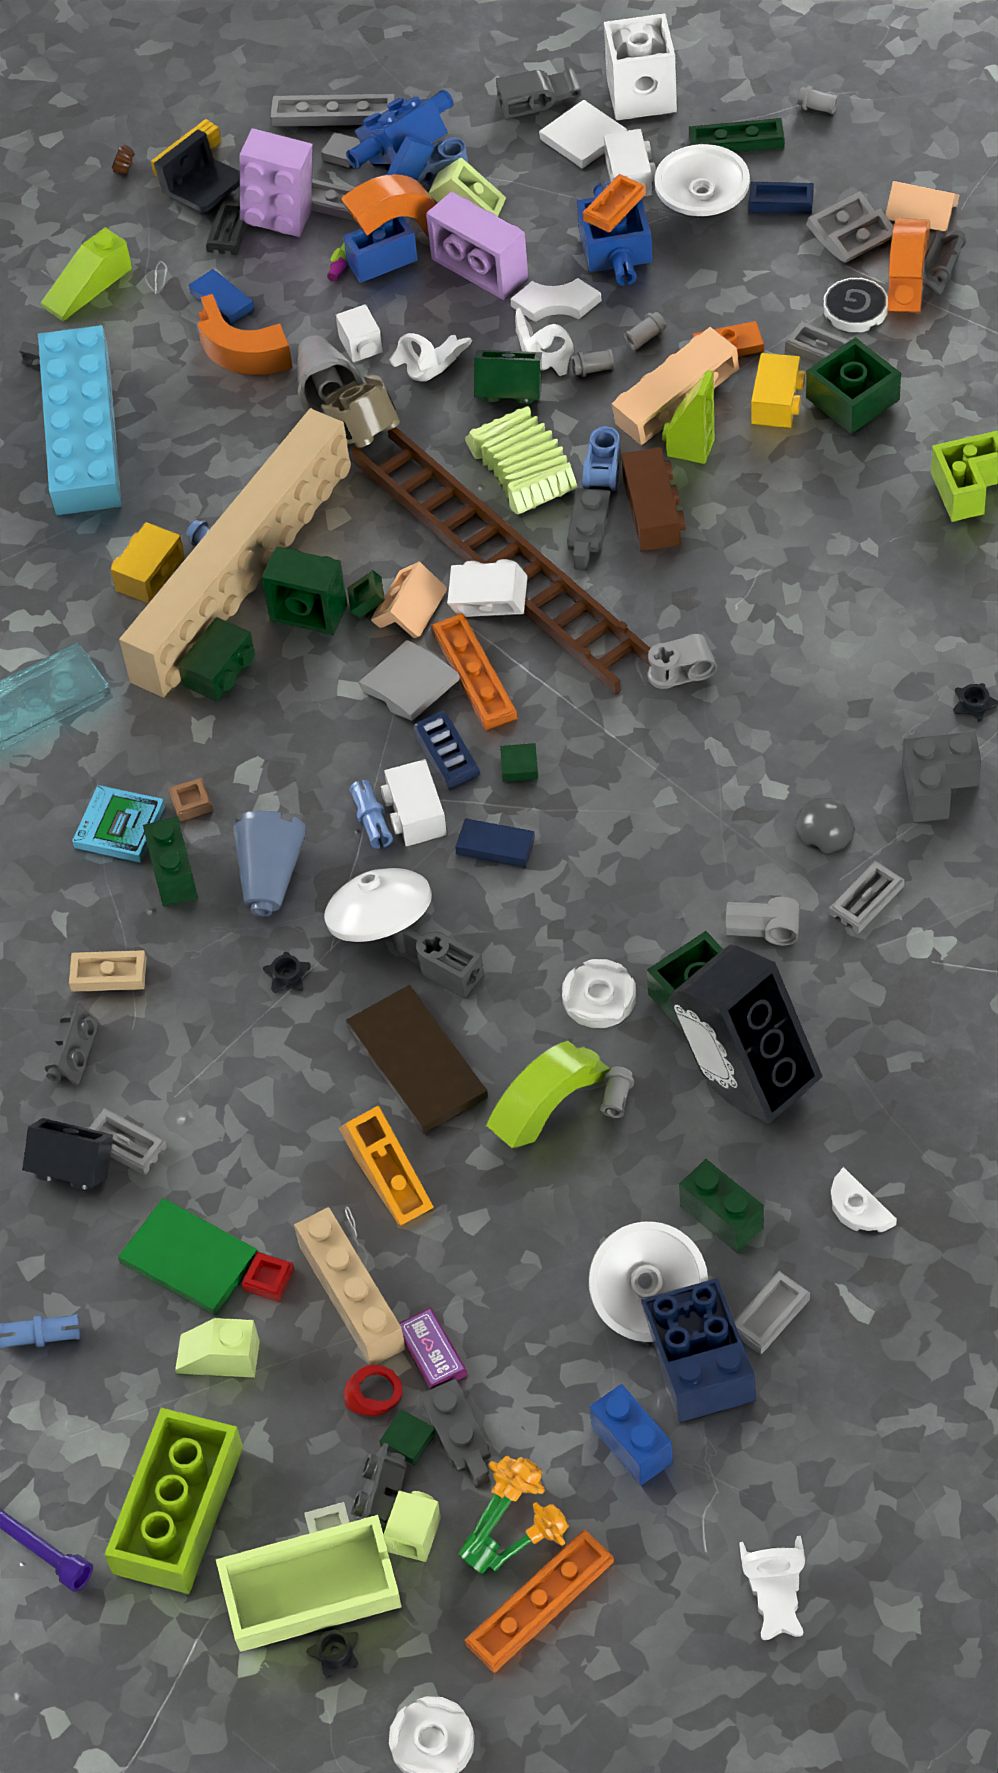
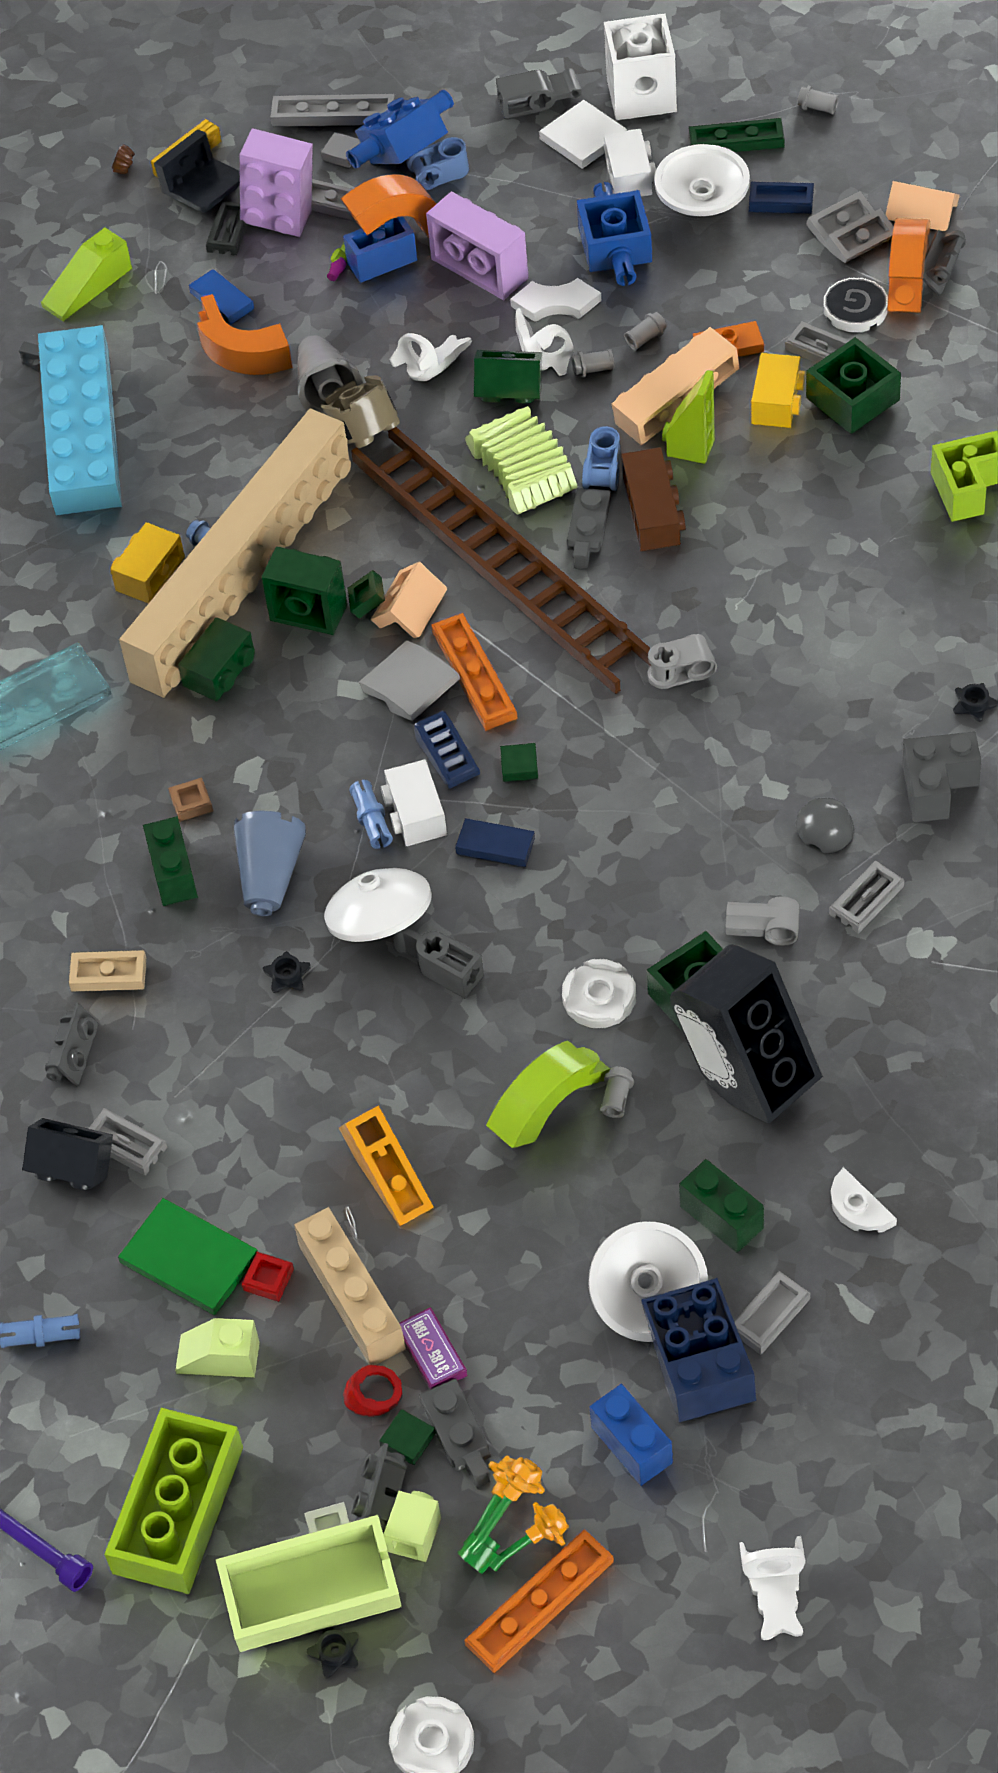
(116, 823): medium azure tile -> none
(359, 333): white brick -> none
(411, 158): blue tile -> none
(416, 1059): dark brown tile -> none
(469, 184): yellowish green slope -> none
(487, 588): white brick -> none
(614, 203): orange plate -> none

